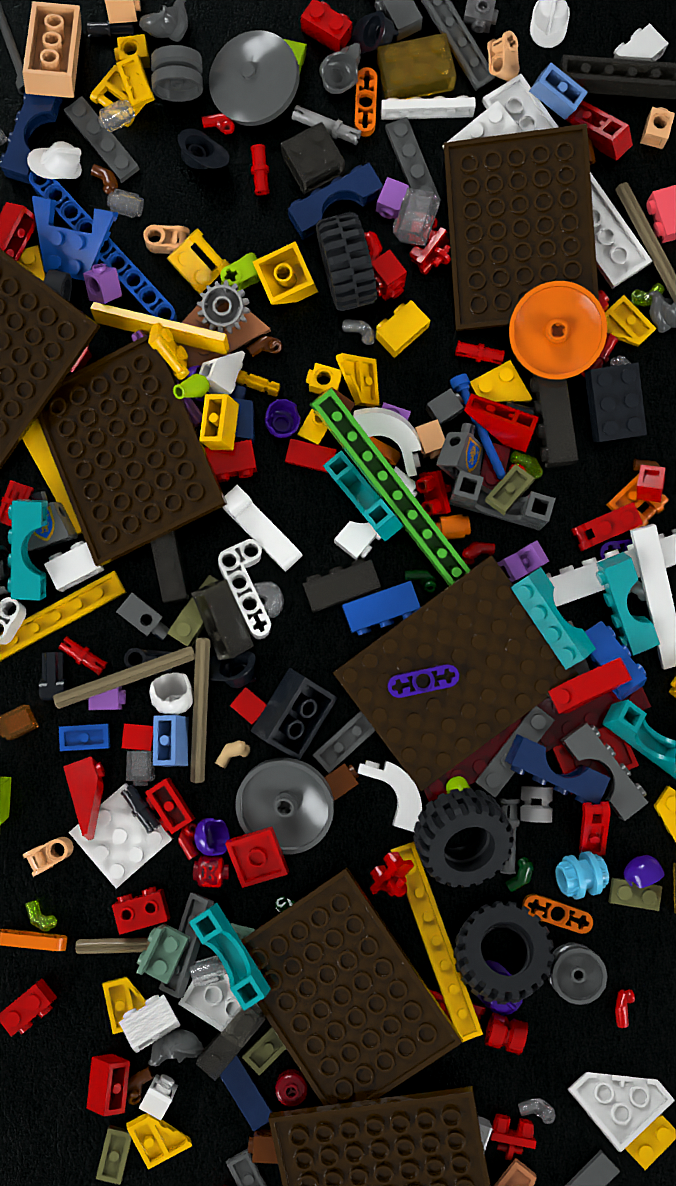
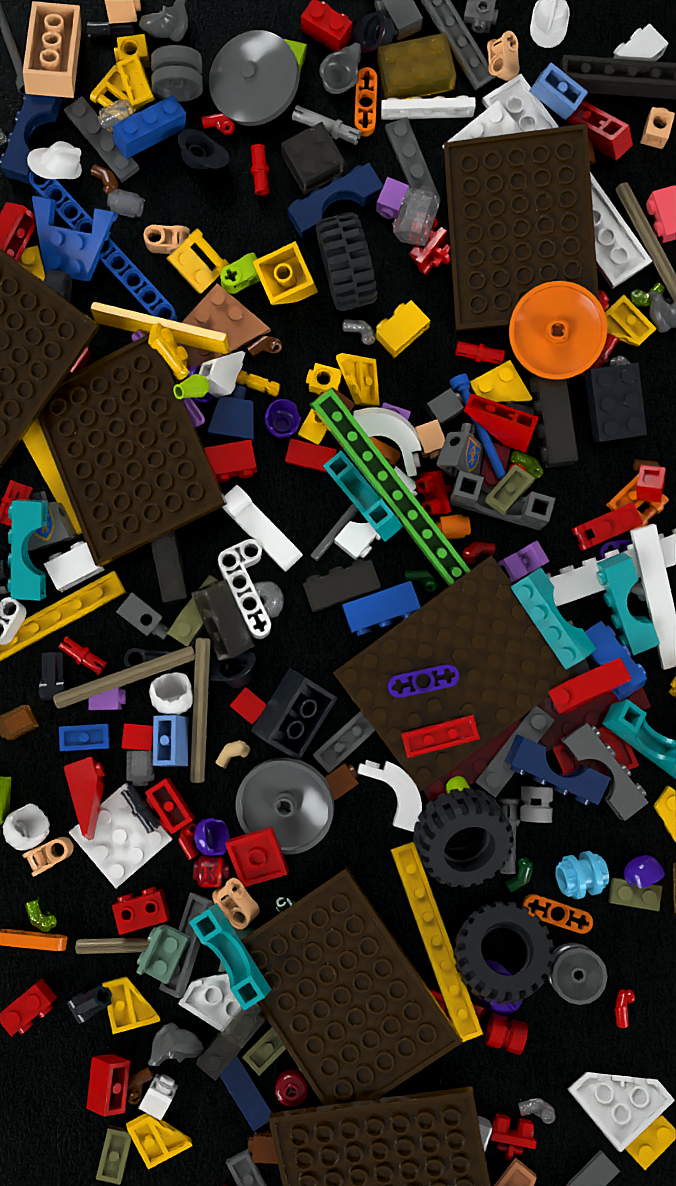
(26, 827): none -> white hair
(89, 1003): none -> black piece
(102, 283): medium lavender brick -> none
(149, 126): none -> blue brick
(149, 1022): white brick -> none
(207, 971): clear brick -> none
(218, 295): light grey gear -> none
(219, 422): yellow brick -> none
(237, 905): none -> light nougat piece
(329, 539): none -> dark grey bar
(374, 245): red arm -> none
(389, 275): red brick -> none
(393, 878): red hips -> none
(440, 736): none -> red tile
(594, 828): red plate -> none

